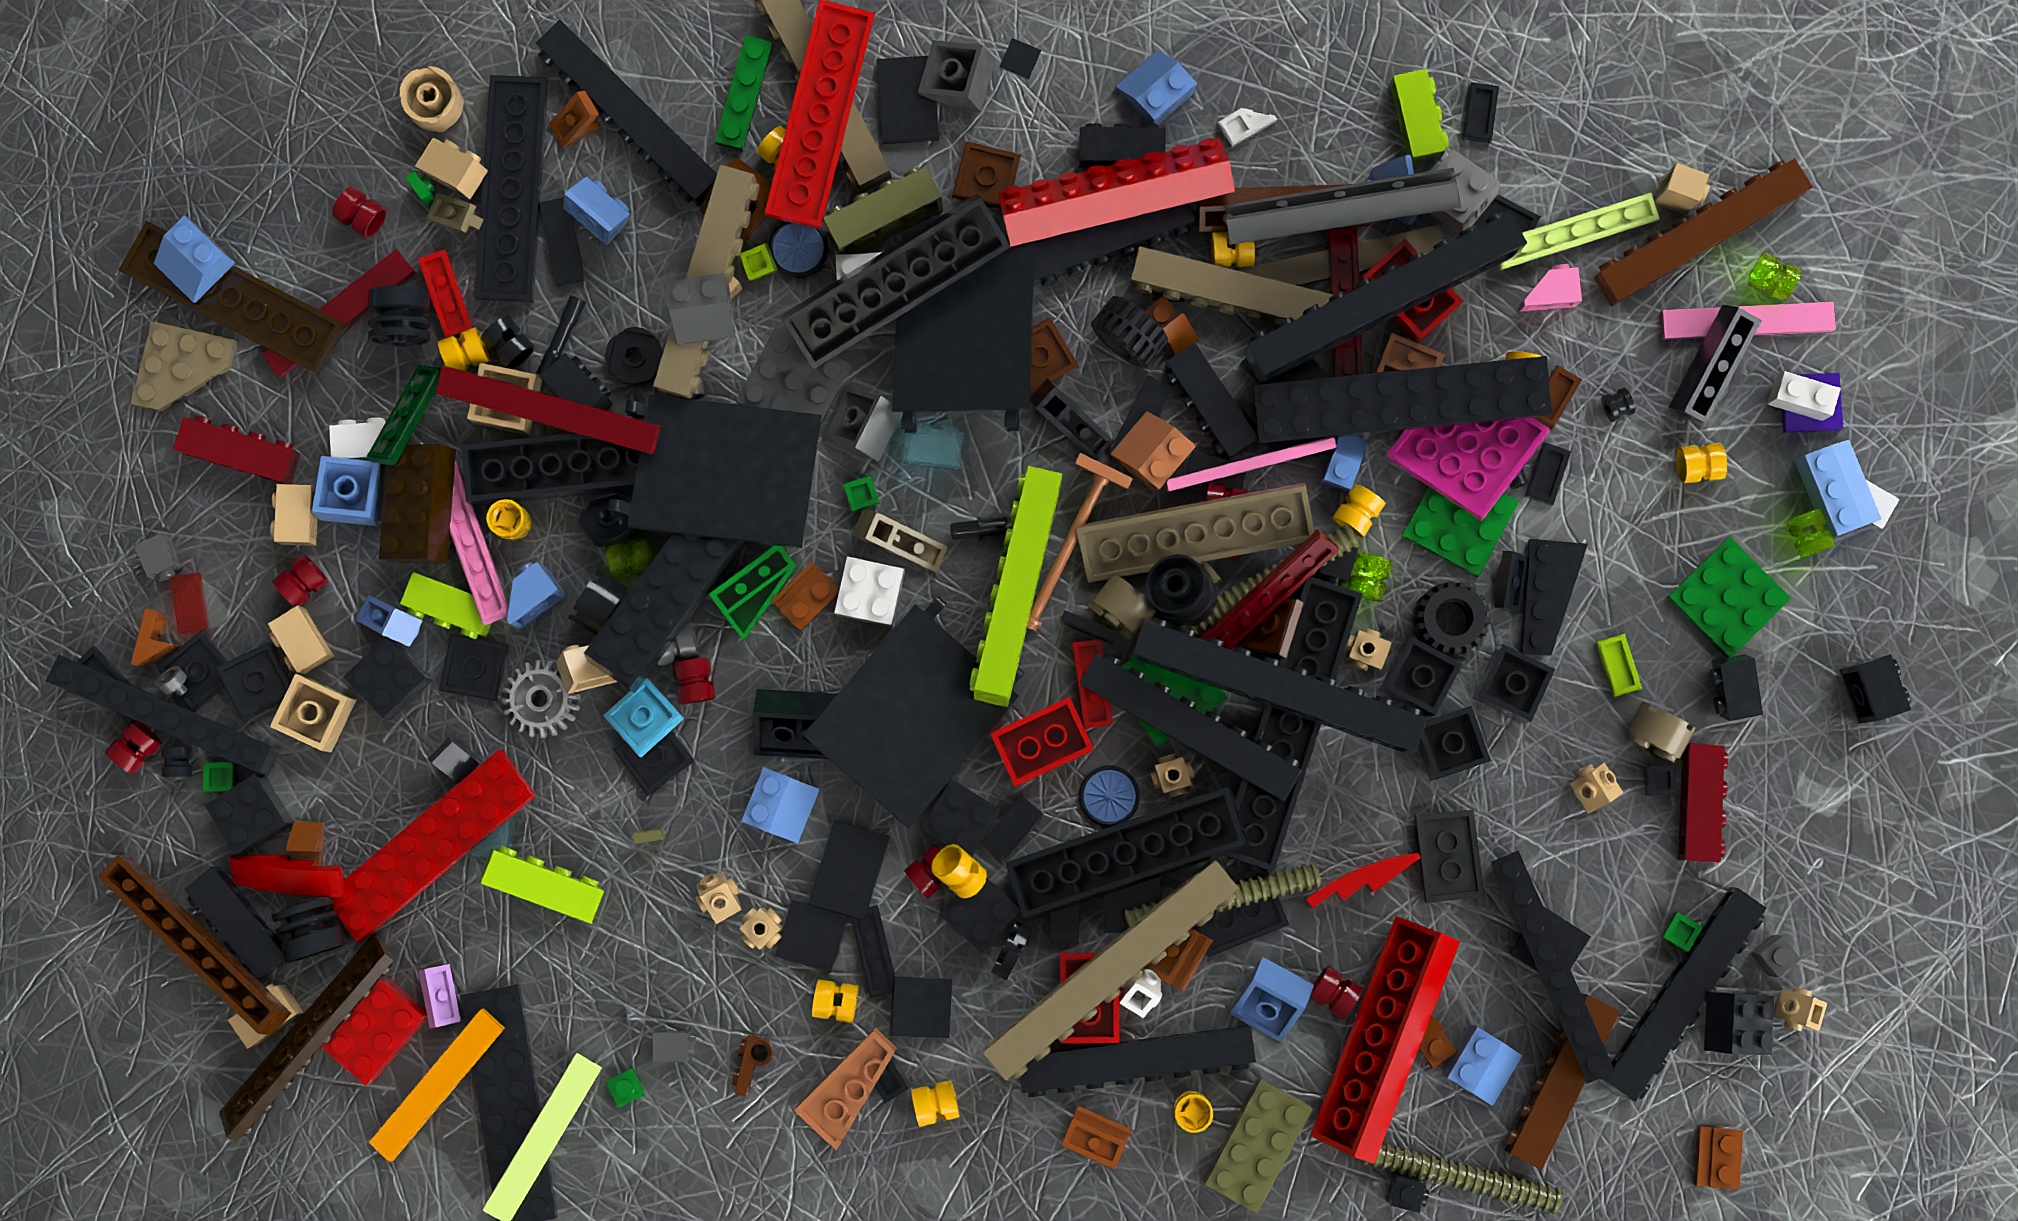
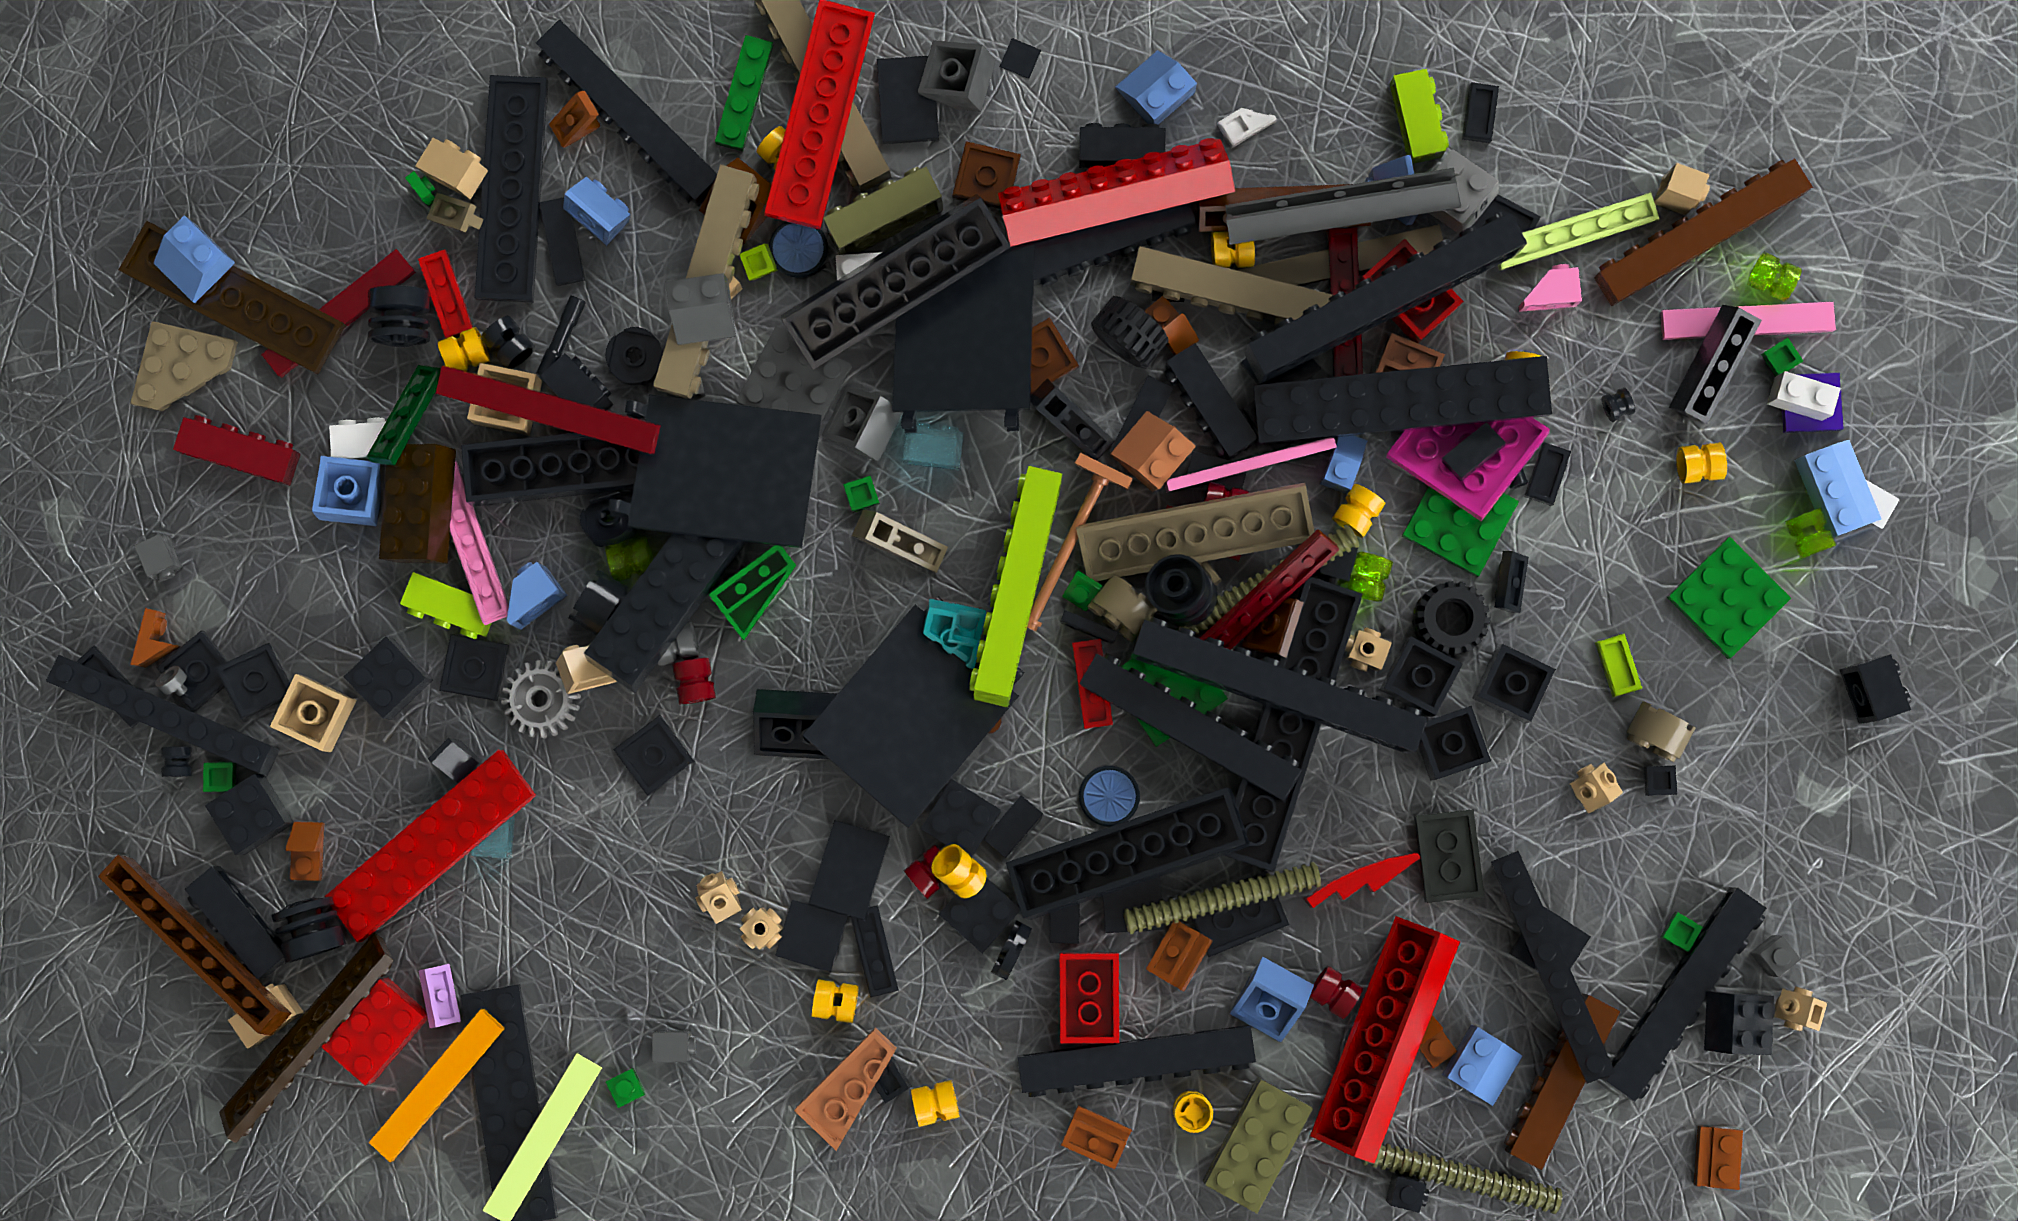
(127, 755): dark red wheel -> none
(189, 603): clear red tile -> none
(287, 876): red slope -> none
(293, 515): tan brick -> none
(300, 581): dark red wheel -> none
(300, 640): tan brick -> none
(363, 215): dark red wheel -> none
(389, 621): medium blue slope -> none
(434, 84): tan brick -> none
(508, 520): yellow wheel -> none
(540, 884): lime brick -> none
(643, 717): medium azure tile -> none
(649, 836): olive tile -> none
(743, 1076): reddish brown plate -> none
(780, 805): medium blue slope -> none
(806, 596): dark orange plate -> none
(869, 592): white brick -> none
(921, 1007): black tile -> none
(955, 628): none -> teal slope
(978, 528): black axle -> none
(1042, 742): red brick -> none
(1081, 590): none -> green plate
(1109, 969): dark tan brick -> none
(1141, 994): white brick -> none
(1160, 775): tan brick -> none
(1473, 451): none -> black tile
(1548, 589): black wing -> none
(1562, 388): reddish brown tile -> none
(1702, 803): dark red brick -> none
(1736, 687): black brick -> none
(1782, 357): none -> green plate

